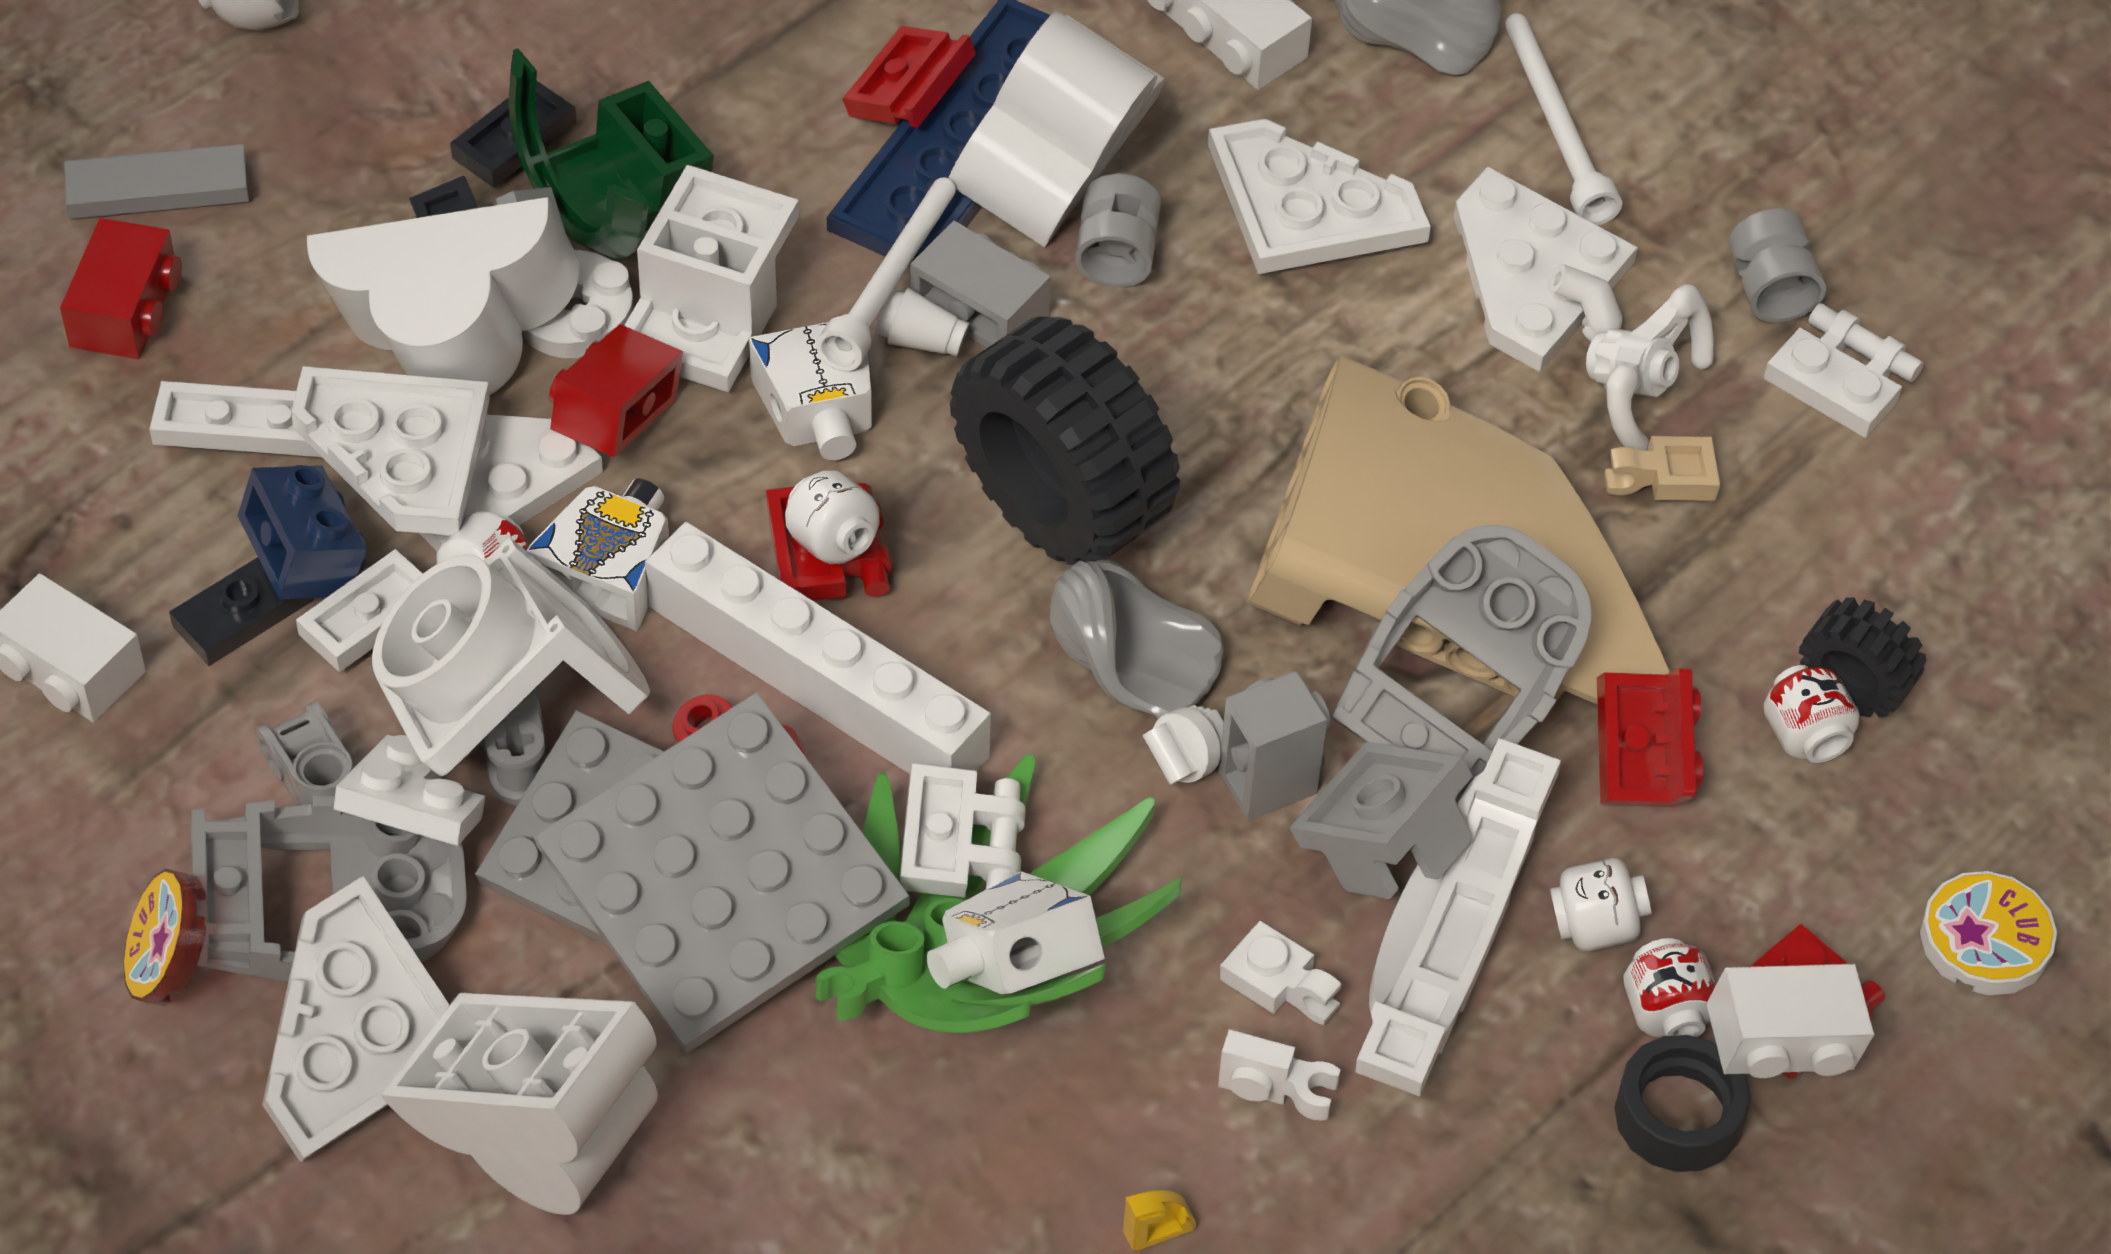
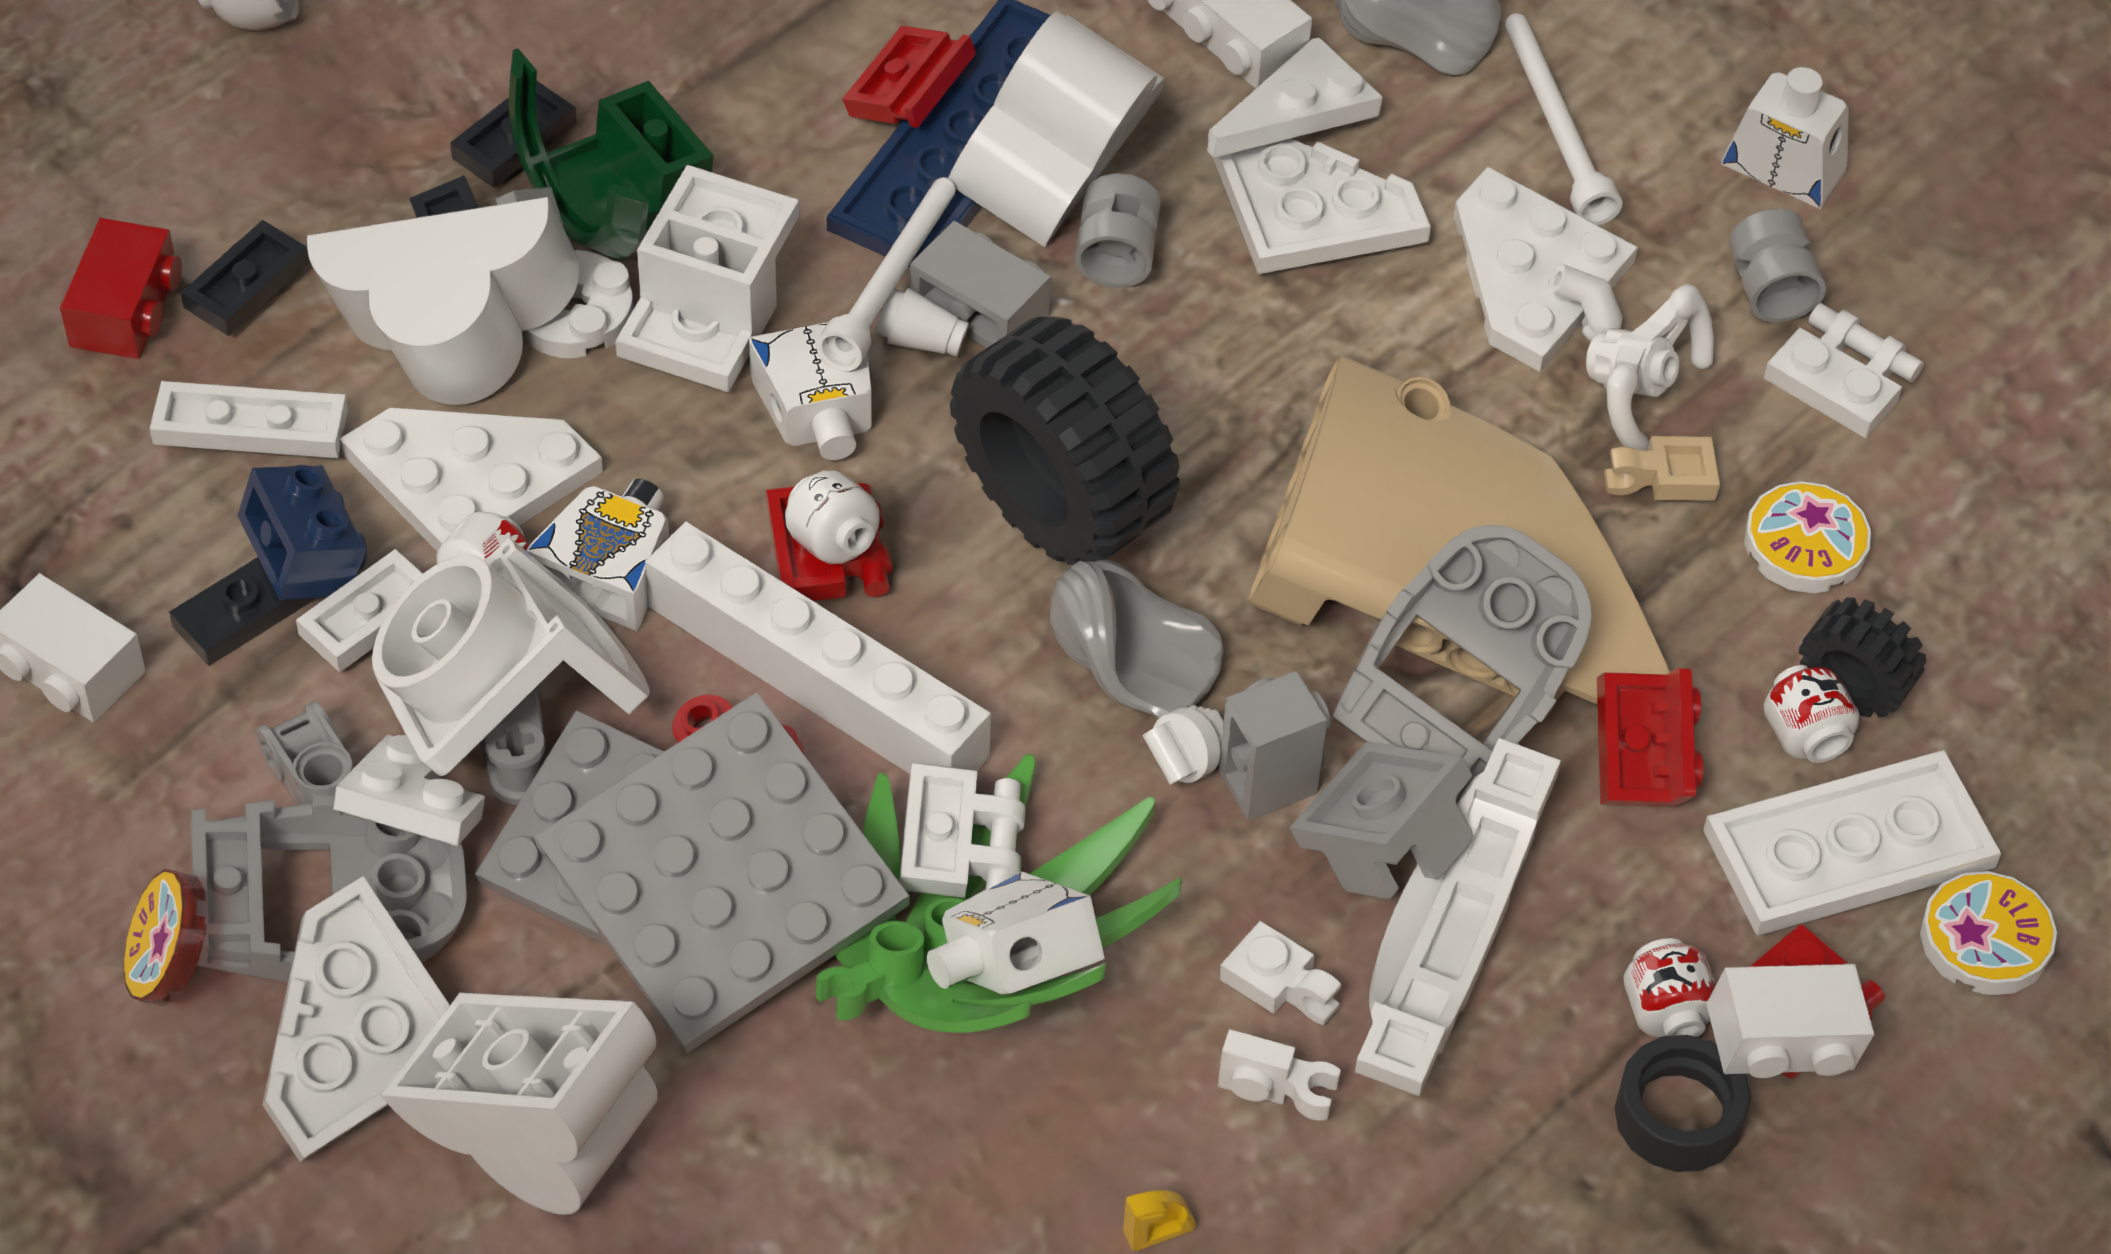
(156, 181): light grey tile -> none
(245, 277): none -> black plate
(397, 440): white plate -> none
(615, 390): red brick -> none
(1300, 98): none -> white wing
(1600, 904): white head -> none
(1793, 137): none -> white torso
(1807, 537): none -> tile
(1850, 842): none -> white plate

